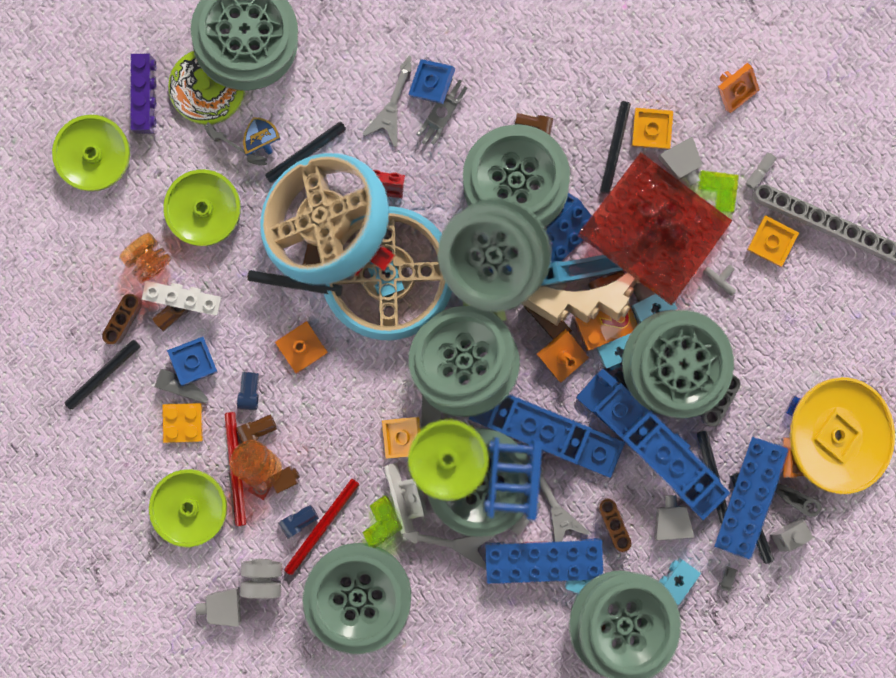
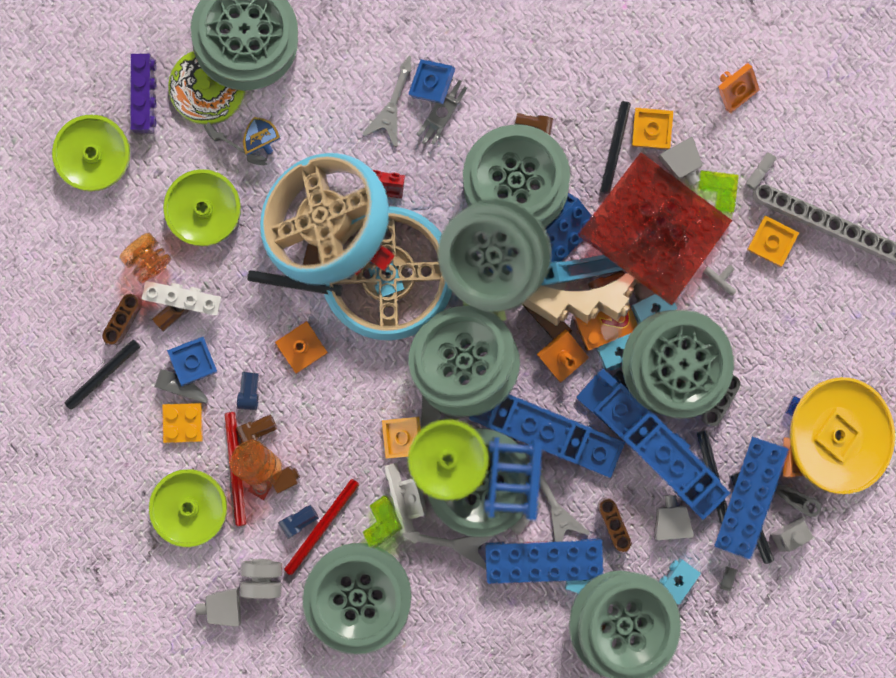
(306, 151): black axle -> none

